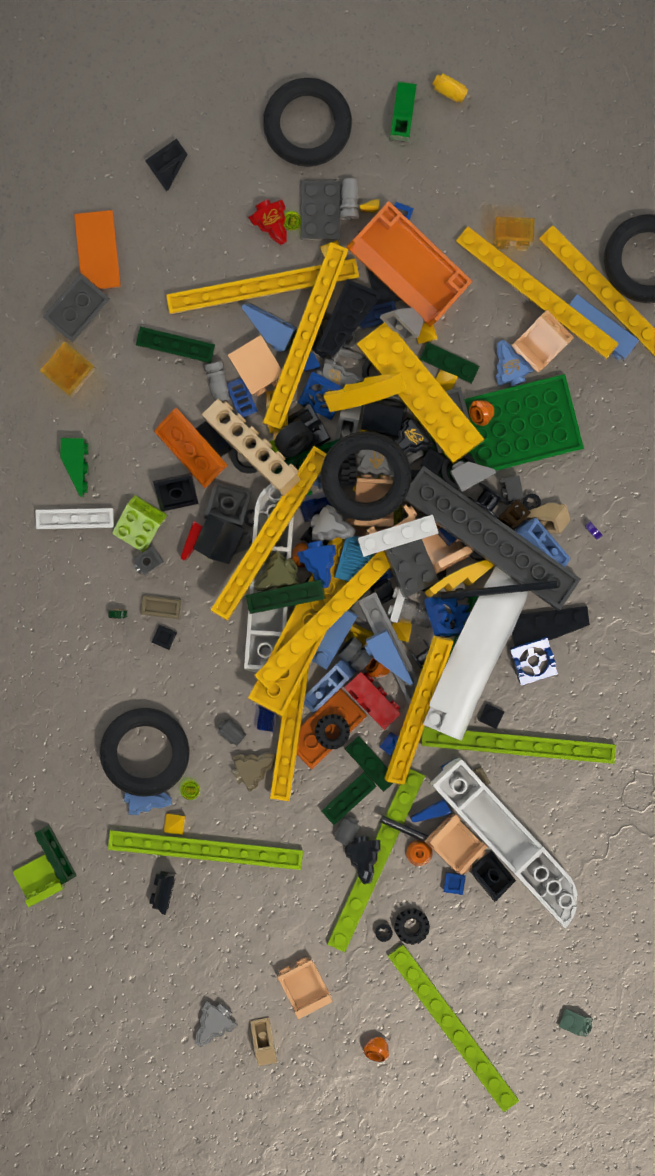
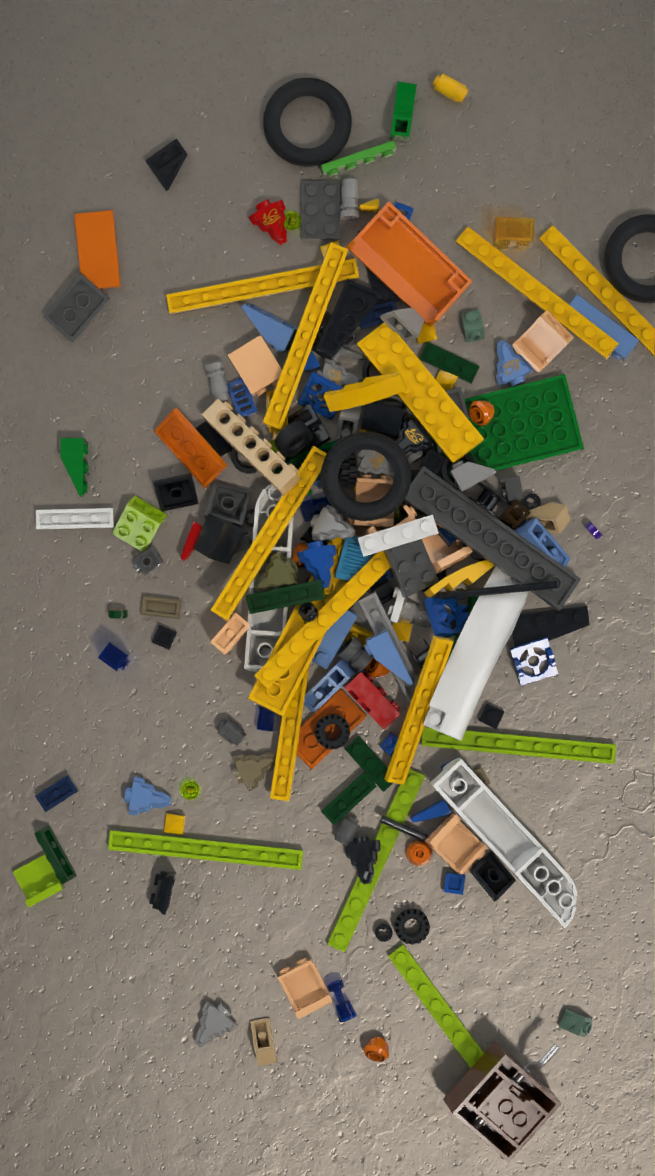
(56, 793): none -> dark blue plate
(68, 369): clear yellow brick -> none
(115, 657): none -> clear blue brick
(144, 786): black tyre -> none
(175, 345): dark green plate -> none
(230, 633): none -> light nougat panel
(308, 612): none -> black bush
(344, 1008): none -> clear blue piece
(367, 156): none -> bright green plate
(473, 325): none -> sand green bracket
(490, 1103): none -> reddish brown piece

